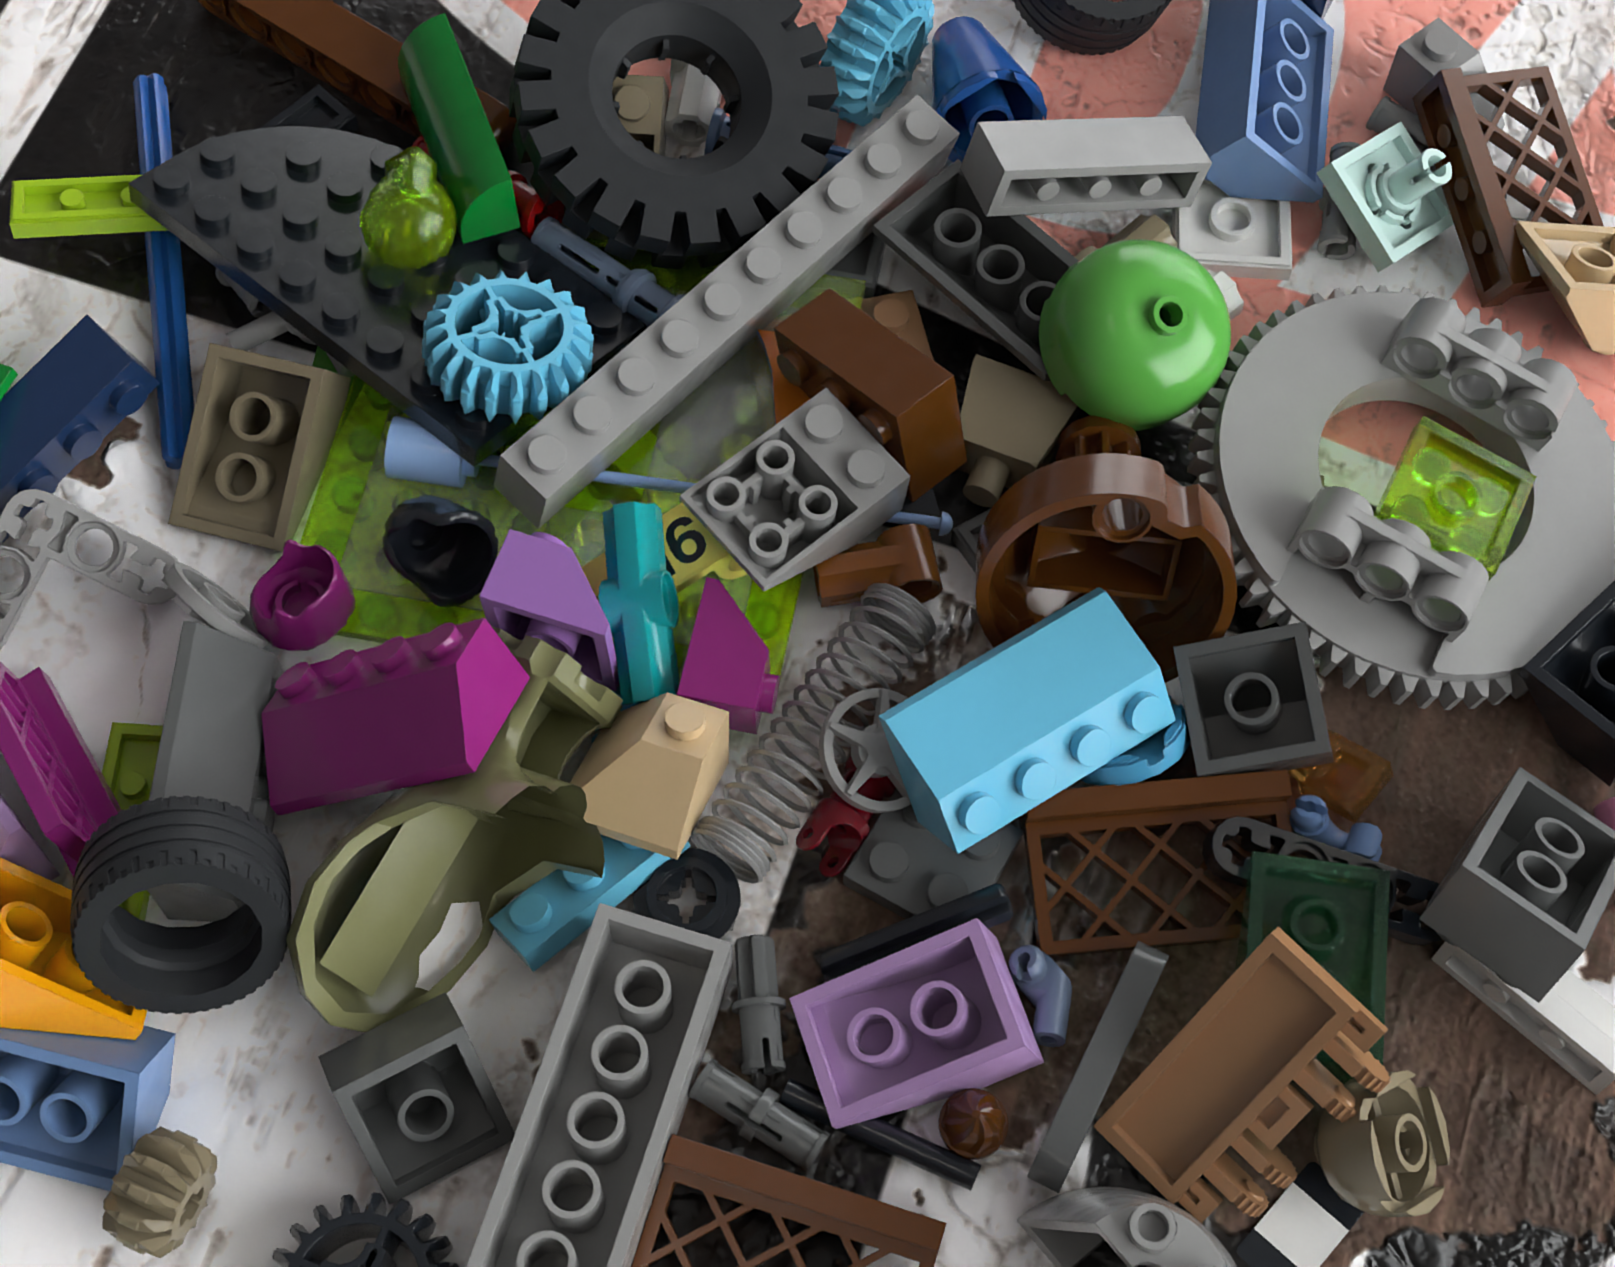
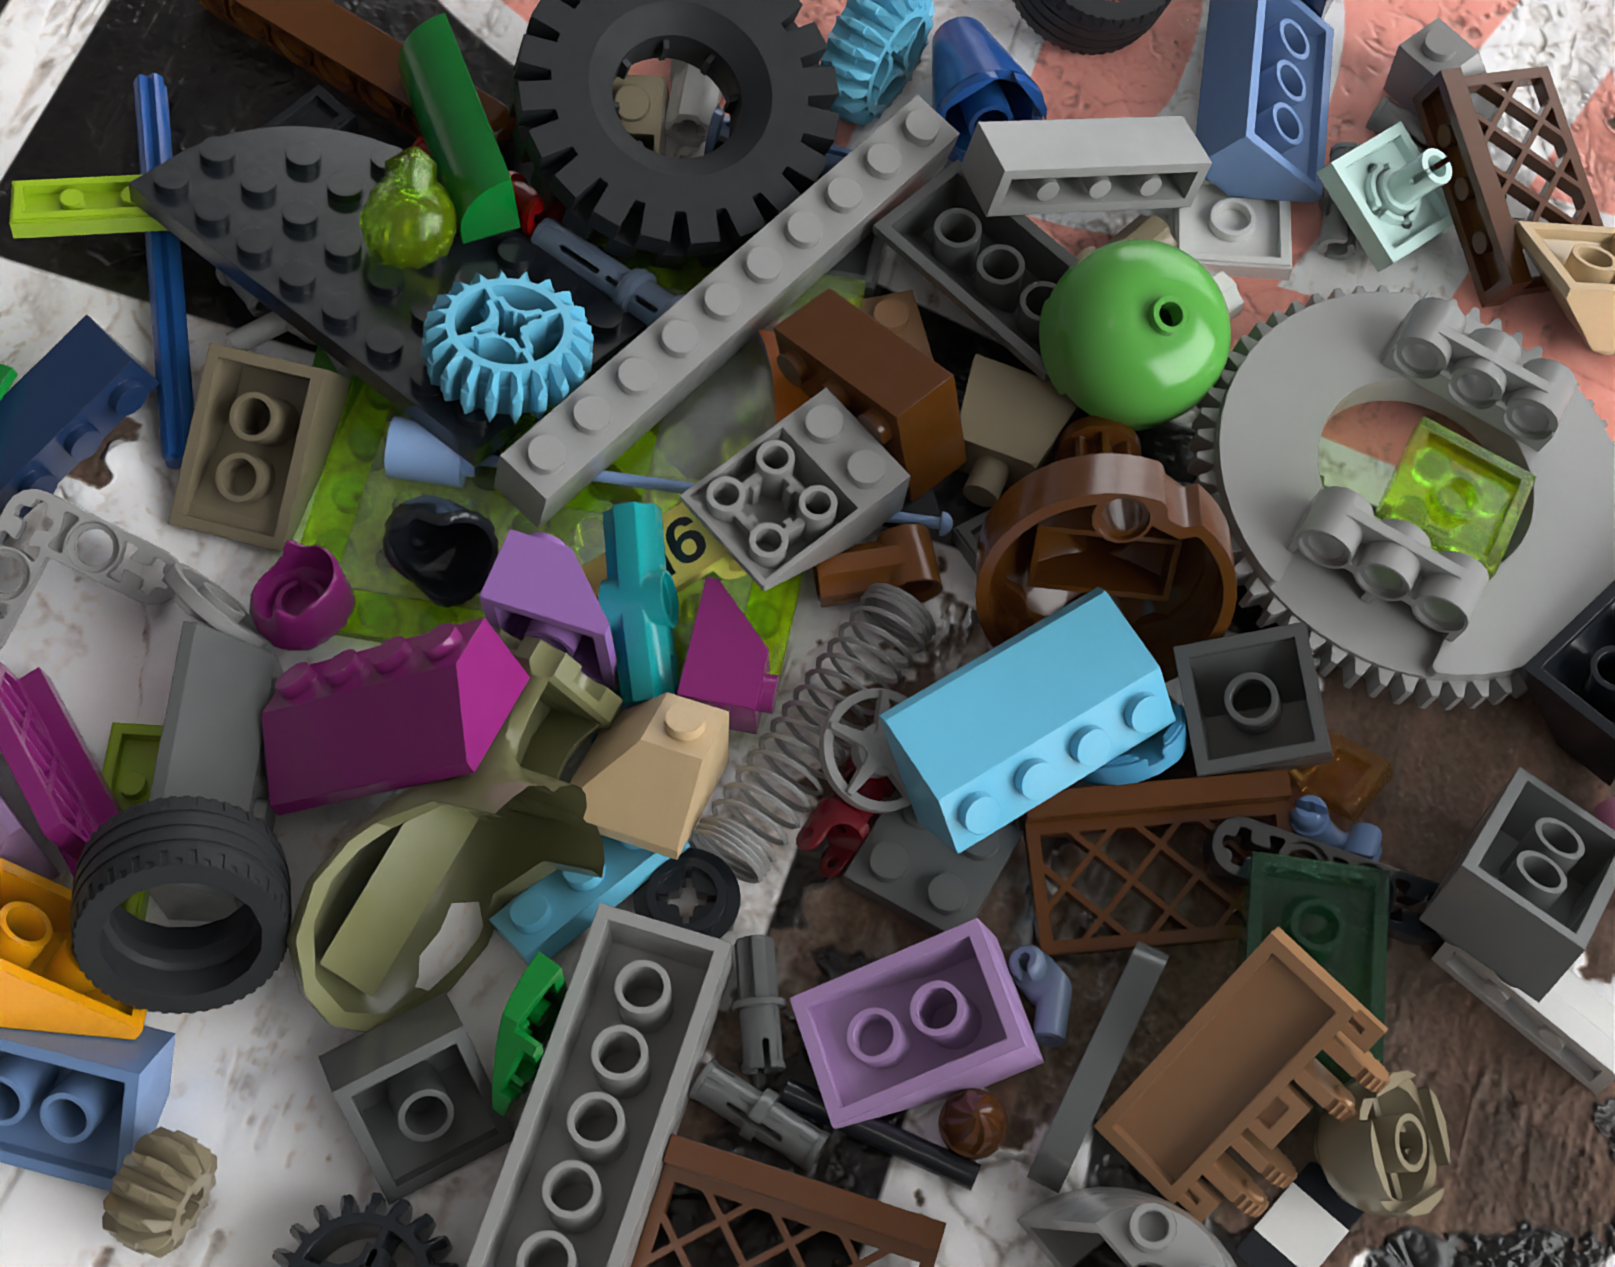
(525, 1030): none -> green slope
(988, 904): black axle -> none

